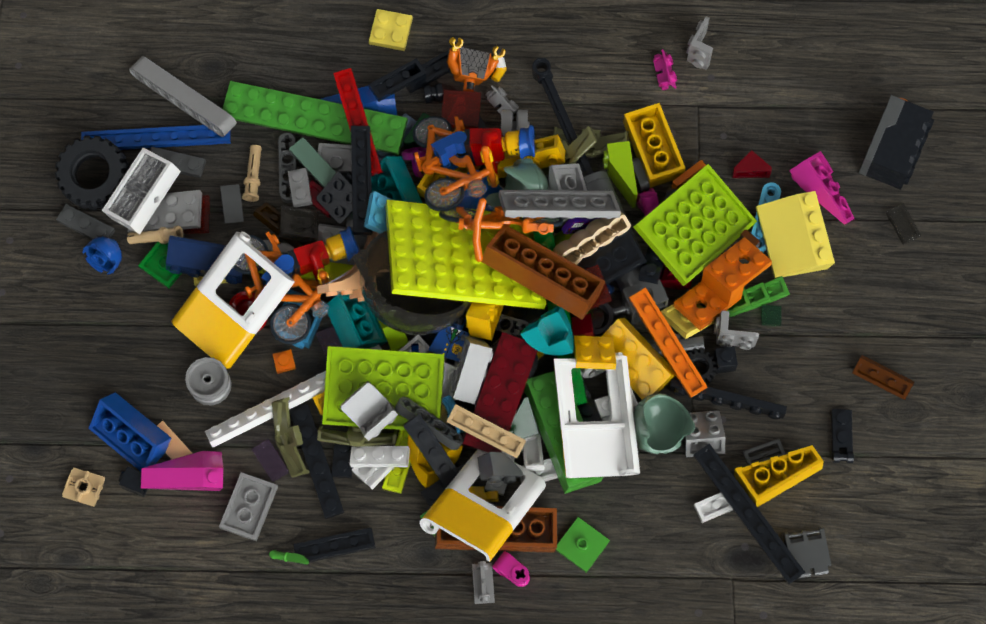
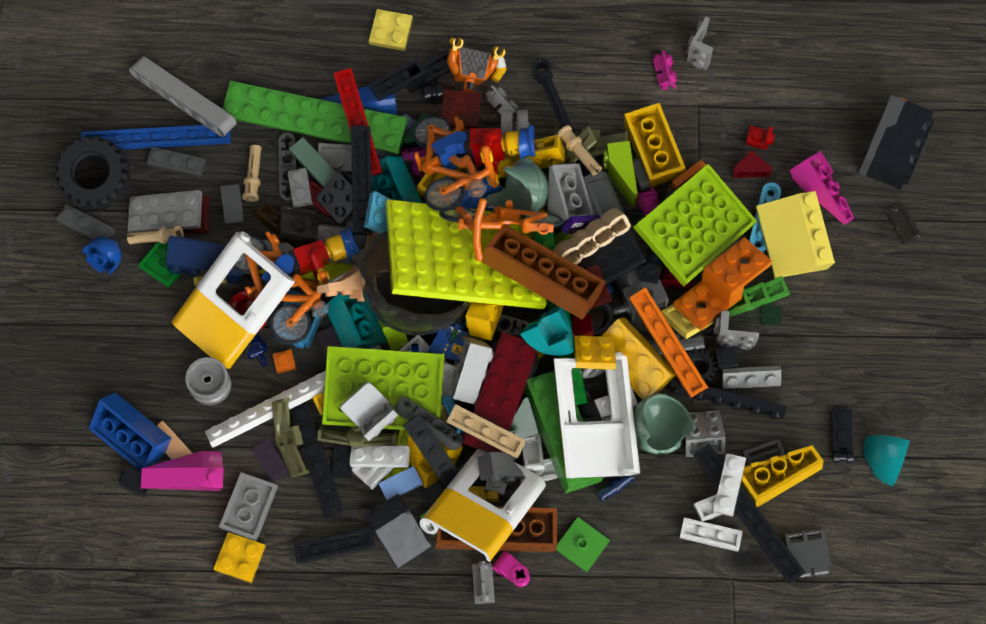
(80, 477): tan piece -> none
(141, 190): brick -> none
(239, 557): none -> yellow plate
(256, 349): none -> clear blue piece
(286, 556): bright green piece -> none
(397, 530): none -> slope
(400, 483): none -> light blue tile
(559, 204): light grey plate -> none
(575, 144): none -> tan pin
(615, 486): none -> dark blue pin
(711, 534): none -> white plate
(729, 485): none -> white plate
(751, 238): reddish brown tile -> none
(751, 377): none -> light grey plate
(760, 137): none -> red bracket
(883, 377): reddish brown plate -> none
(885, 456): none -> teal brick

